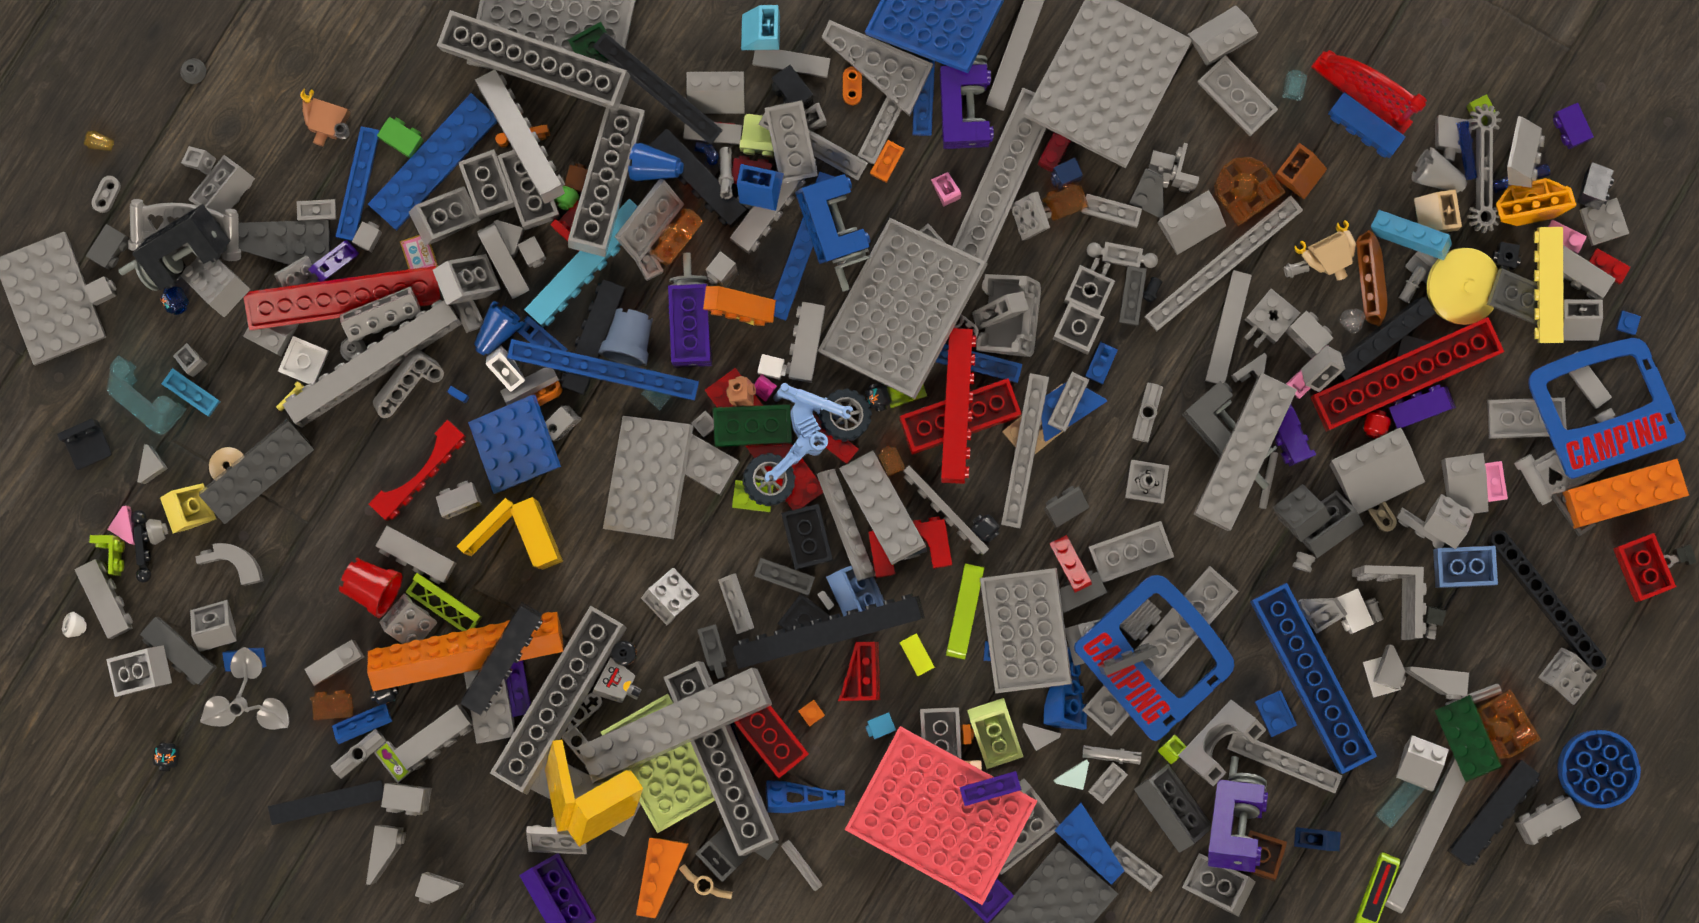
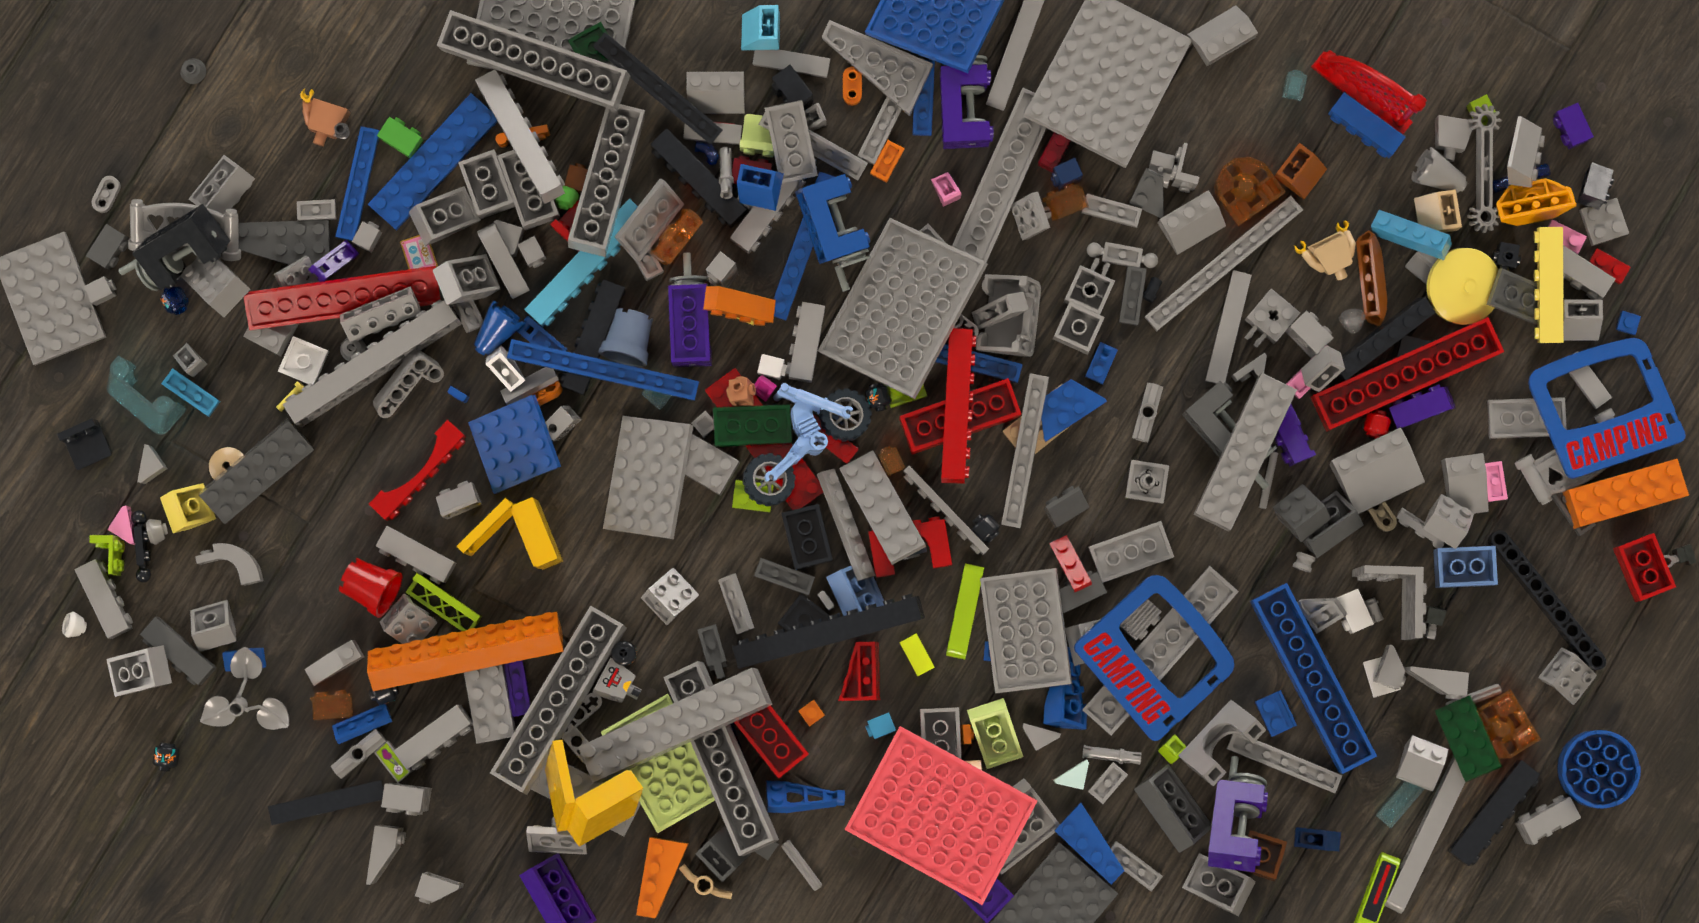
(98, 141): clear yellow cone -> none
(198, 159): light grey bracket -> none
(502, 656): black brick -> none
(653, 164): blue cone -> none
(990, 788): dark purple plate -> none
(1068, 402): light grey tile -> none
(1128, 658): dark grey plate -> none
(1237, 95): light grey plate -> none
(1296, 268): light grey pin -> none
(1412, 285): light grey axle -> none
(1465, 142): clear blue pin -> none

